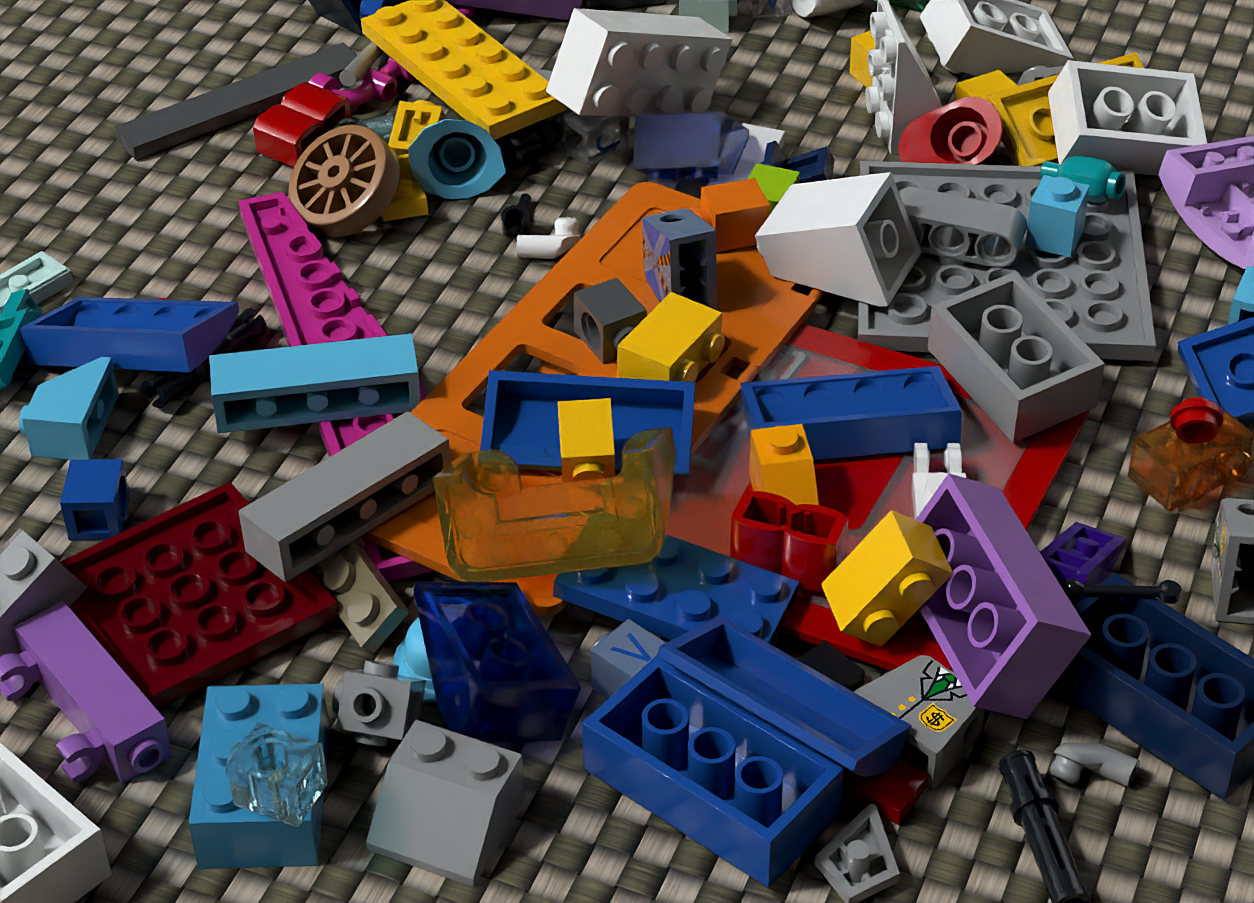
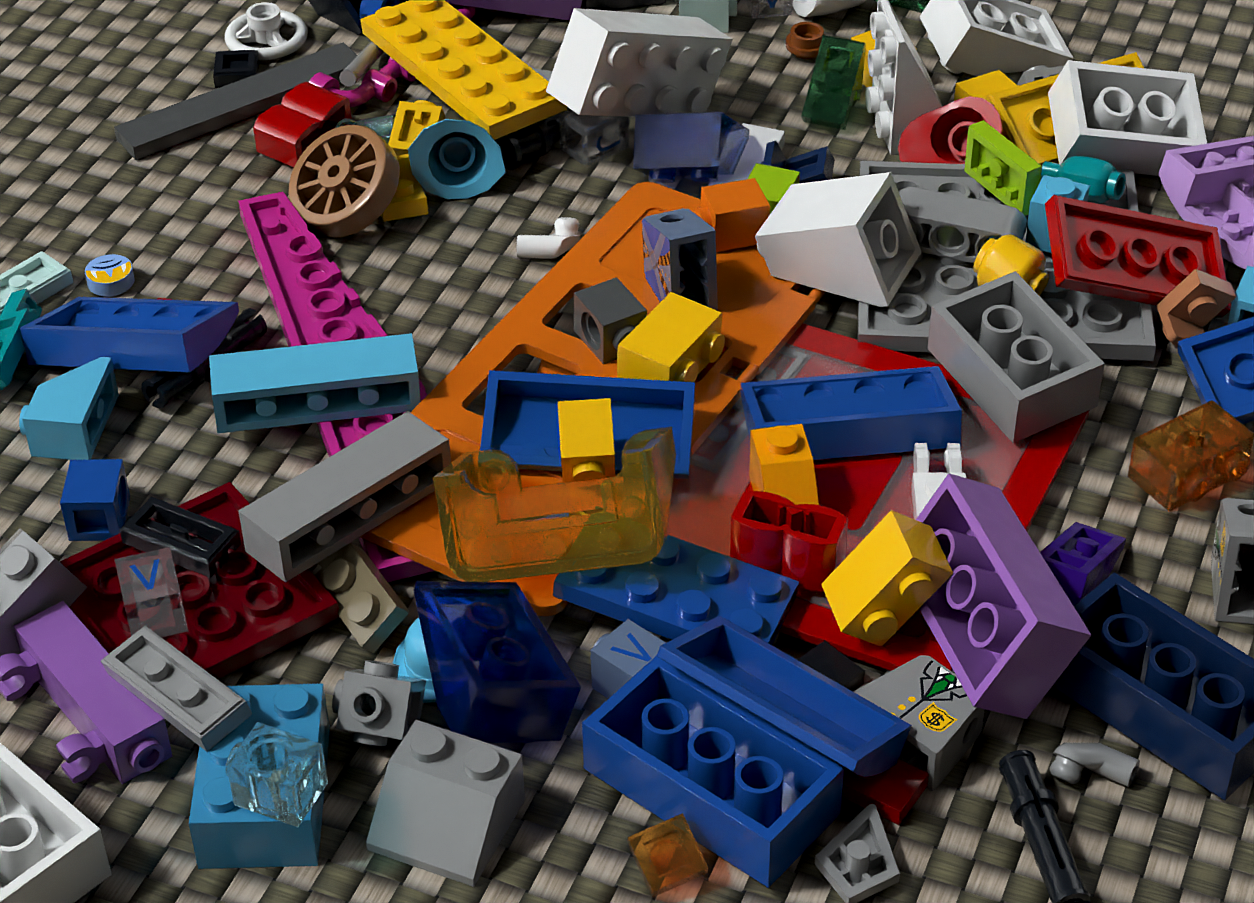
(109, 275): none -> light blue tile
(152, 592): none -> clear brick
(176, 688): none -> light grey tile
(185, 549): none -> black tile
(234, 66): none -> black tile
(262, 26): none -> white piece
(517, 215): black hand -> none
(667, 855): none -> clear orange plate
(805, 39): none -> dark orange plate
(835, 82): none -> clear green slope
(1001, 166): none -> lime bracket
(1011, 255): none -> yellow head
(1127, 251): none -> red tile
(1167, 591): black hinge -> none
(1193, 305): none -> nougat bracket
(1196, 420): red plate -> none

